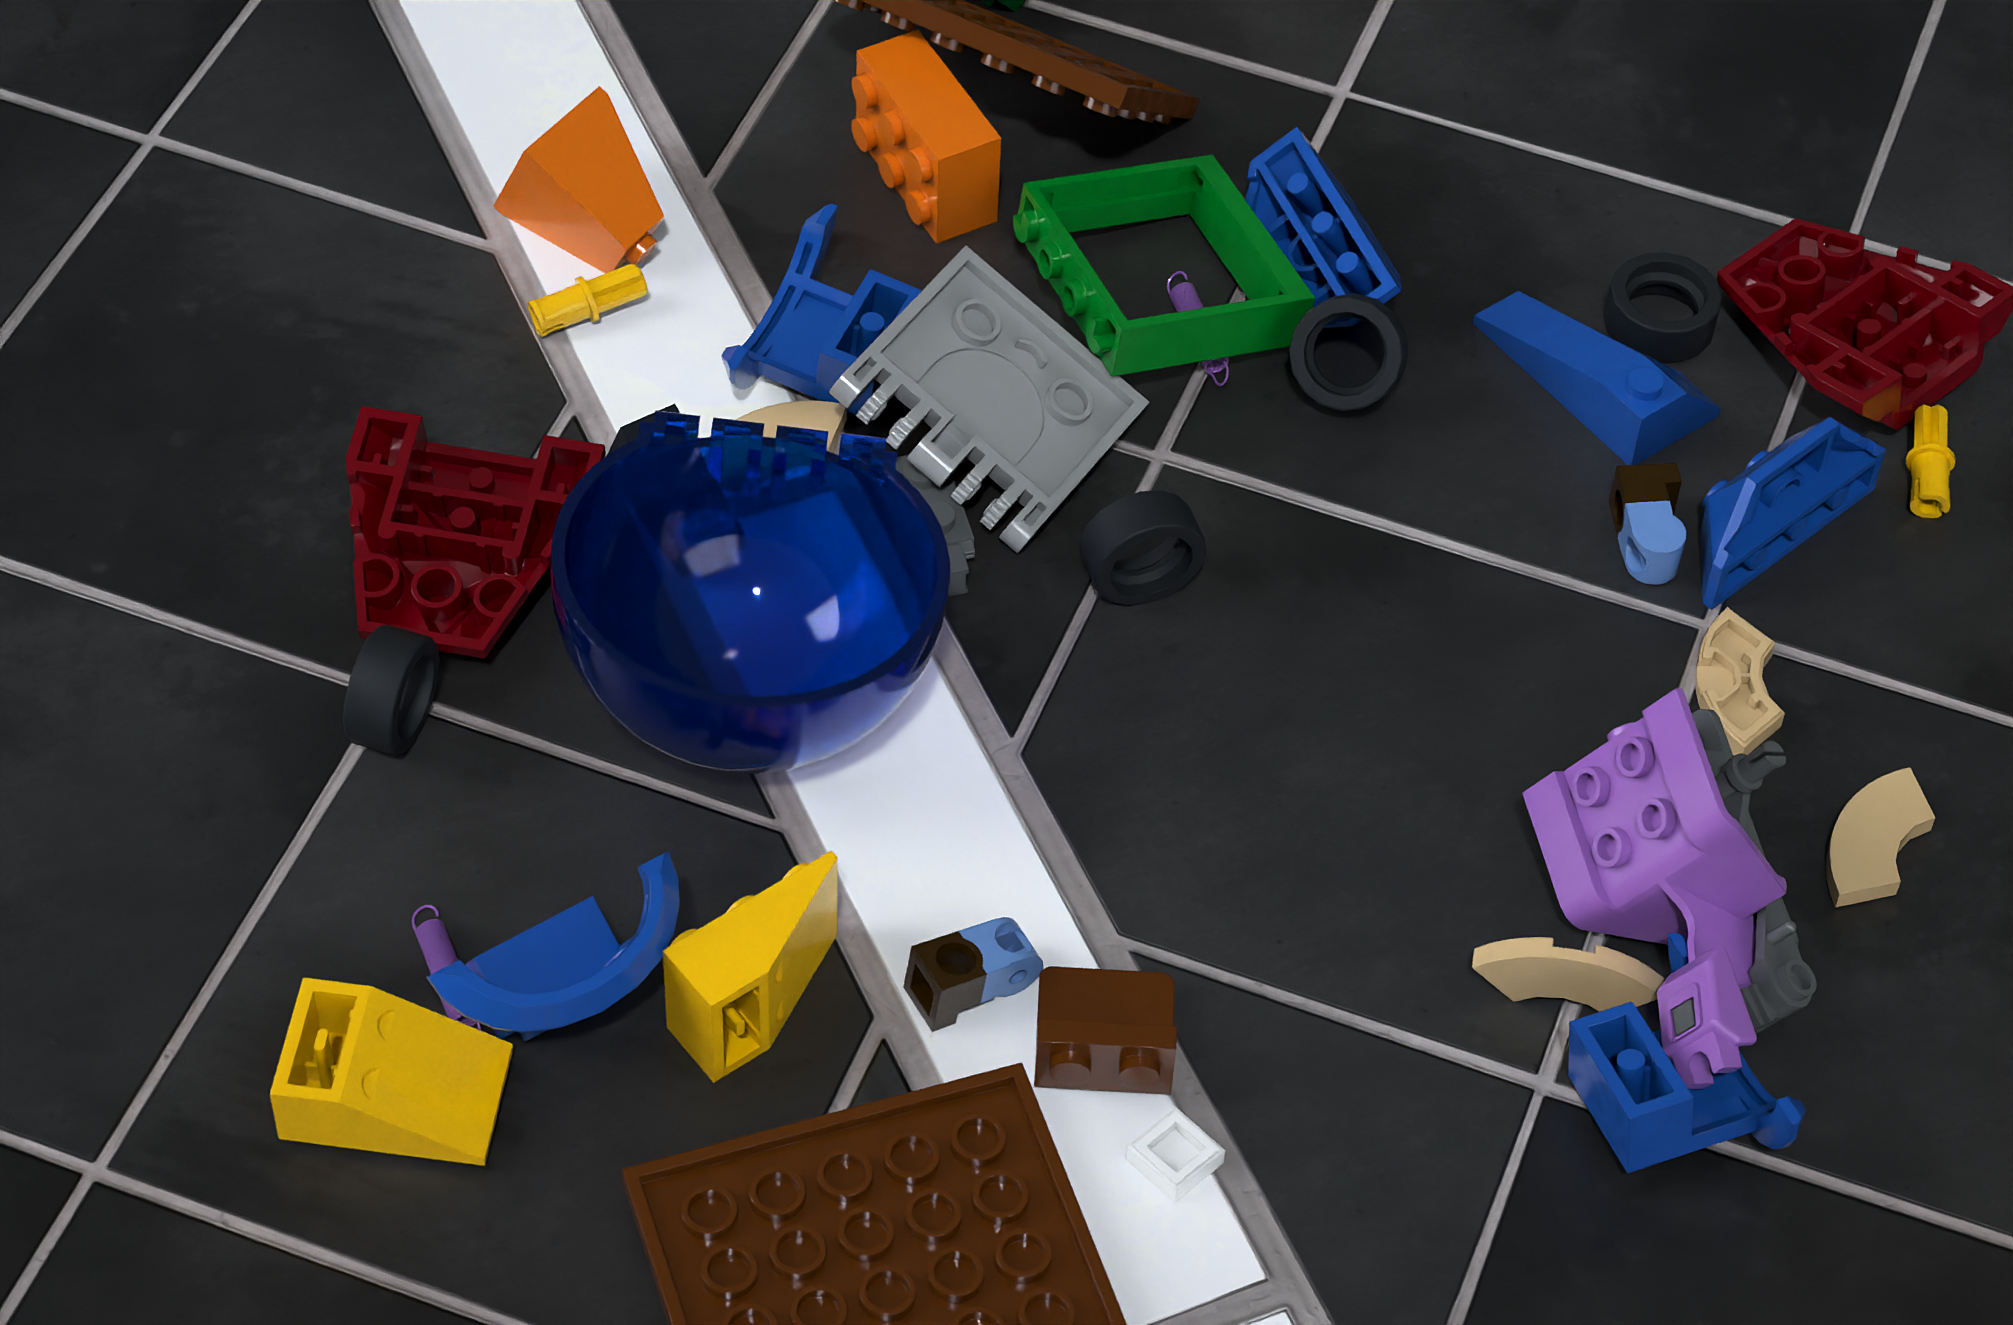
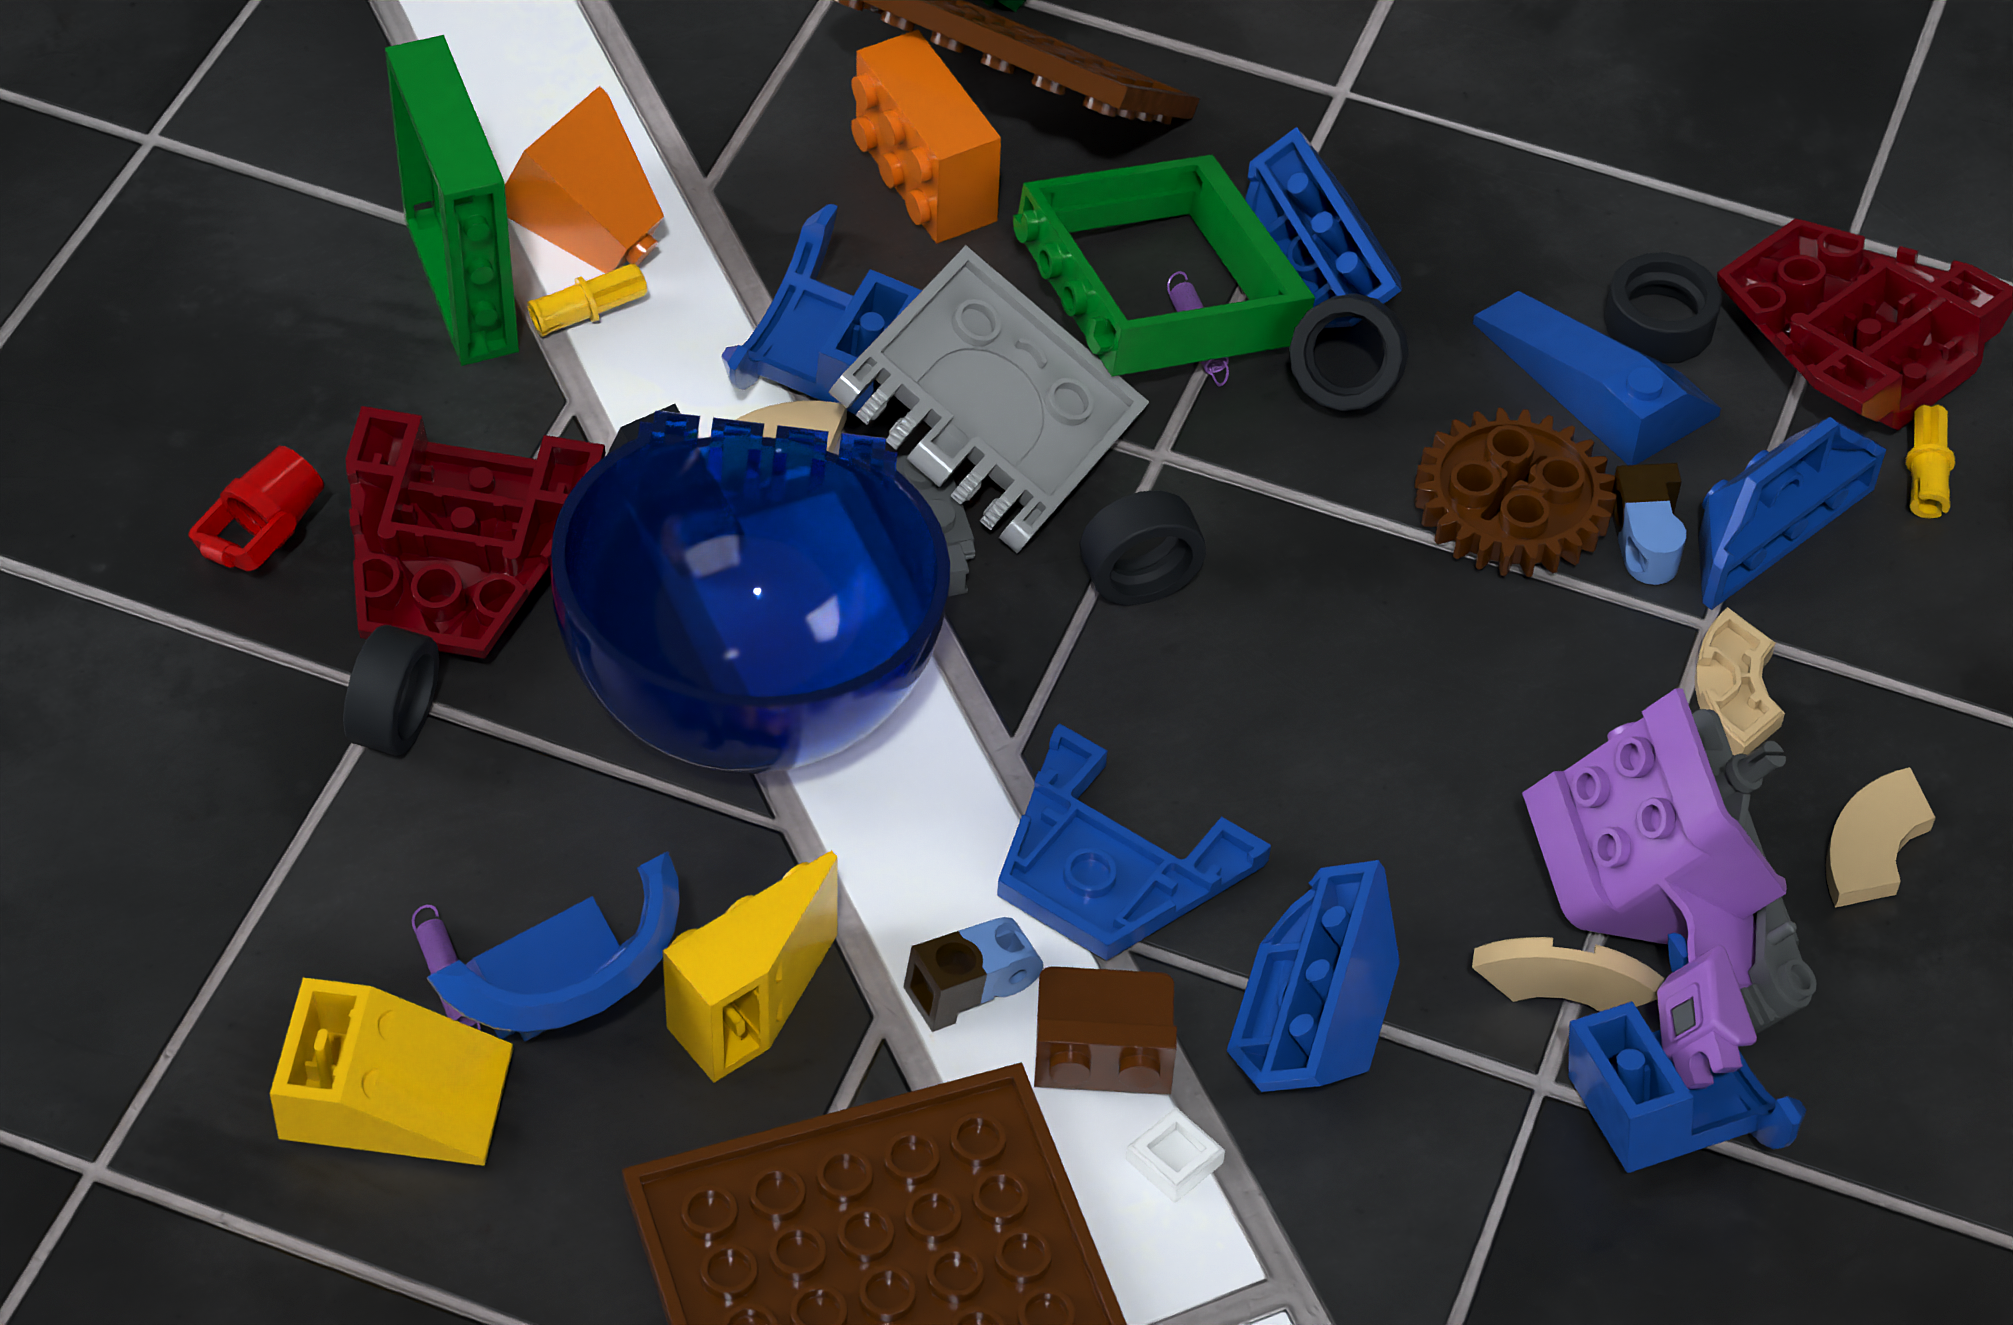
(265, 503): none -> red piece
(466, 229): none -> green window
(1098, 876): none -> blue wing
(1320, 983): none -> blue wedge
(1504, 508): none -> reddish brown gear

